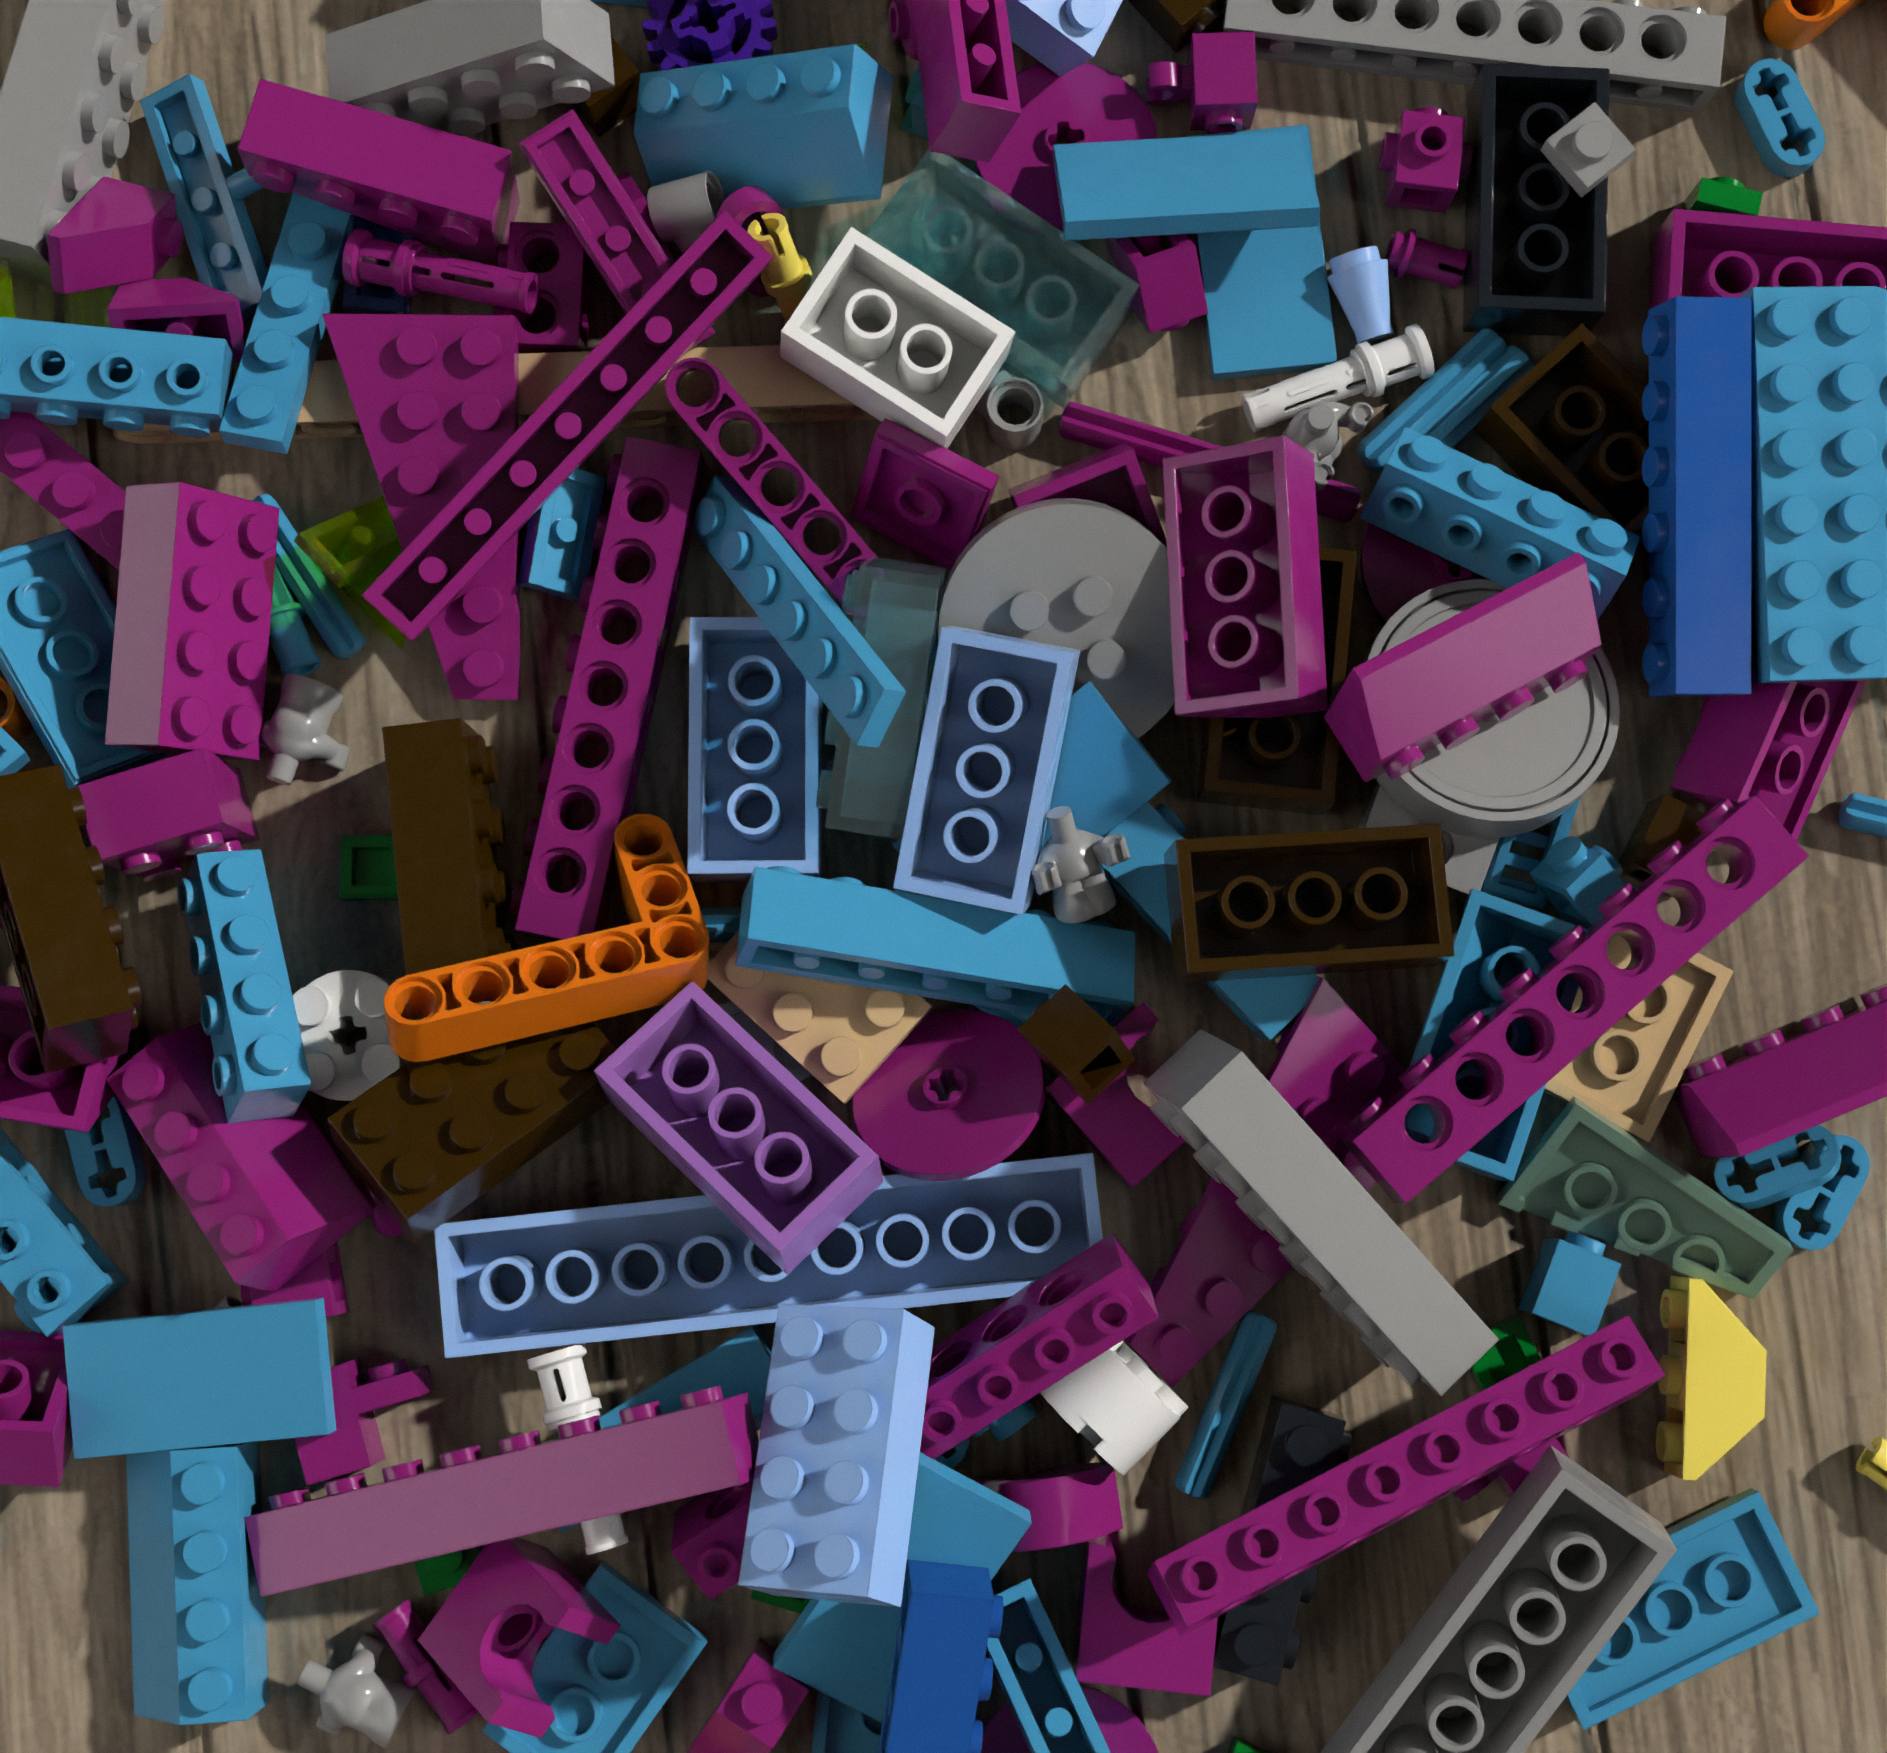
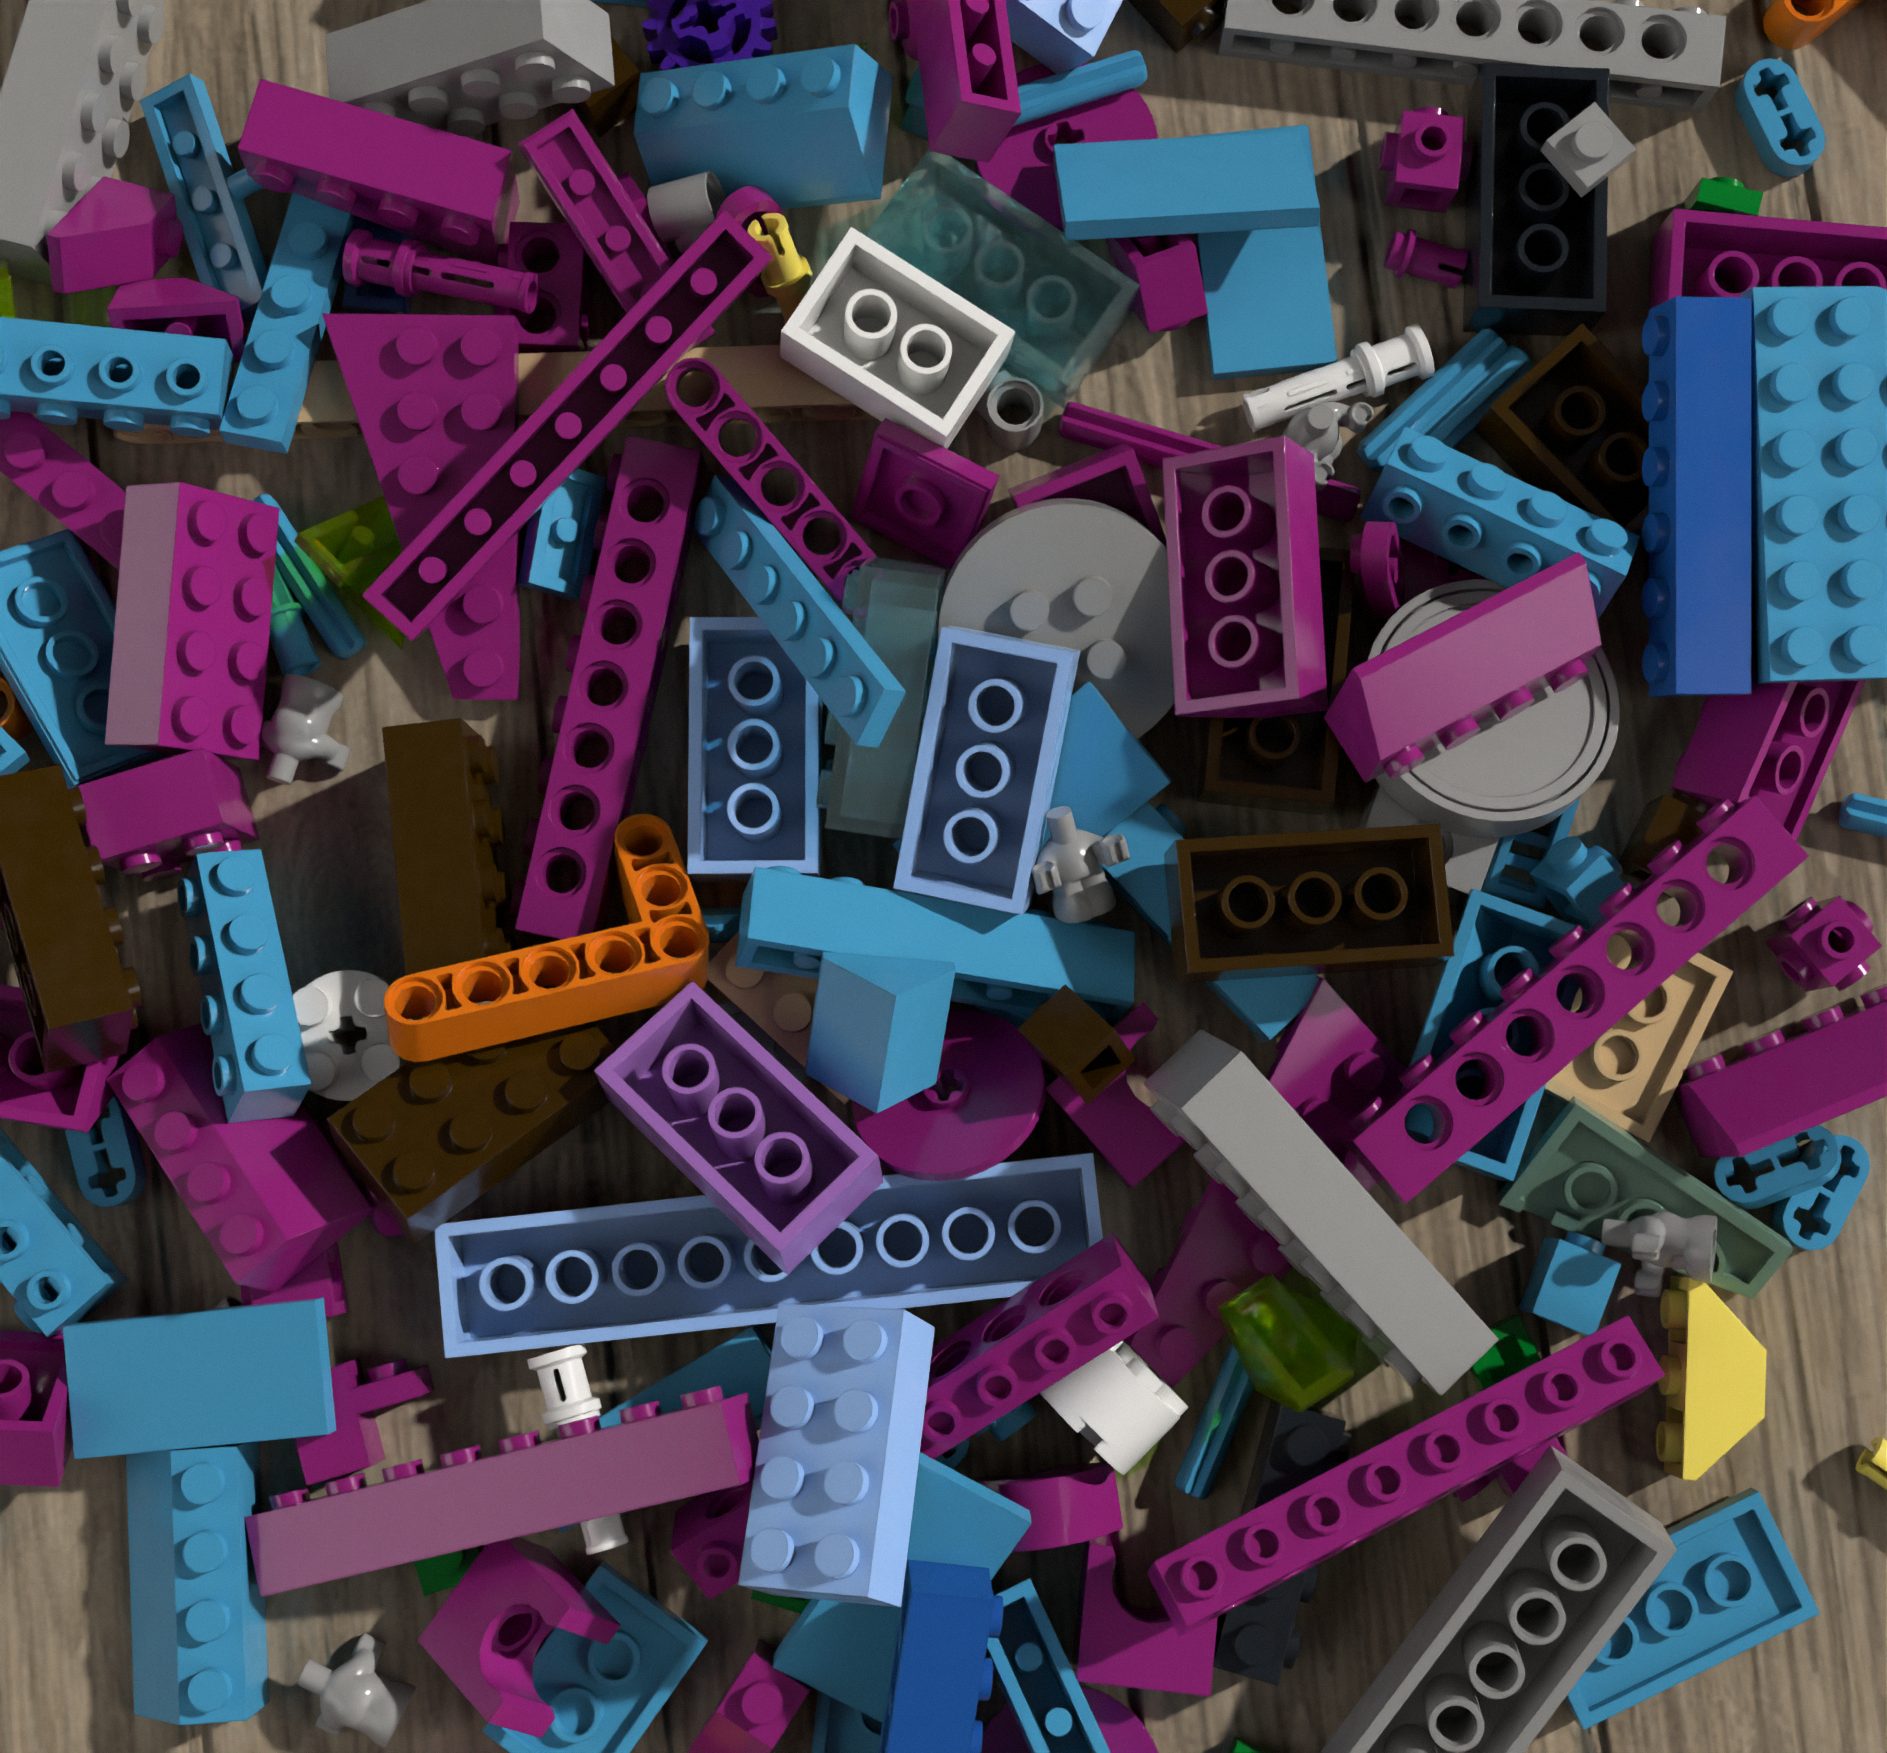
(367, 868): green tile -> none
(401, 1631): magenta pin -> none
(878, 1026): none -> dark azure slope
(1081, 85): none -> dark azure axle
(1215, 81): magenta brick -> none
(1289, 1343): none -> clear neon green slope
(1363, 292): light blue cone -> none
(1381, 567): none -> magenta plate
(1665, 1242): none -> light grey piece
(1804, 946): none -> magenta brick

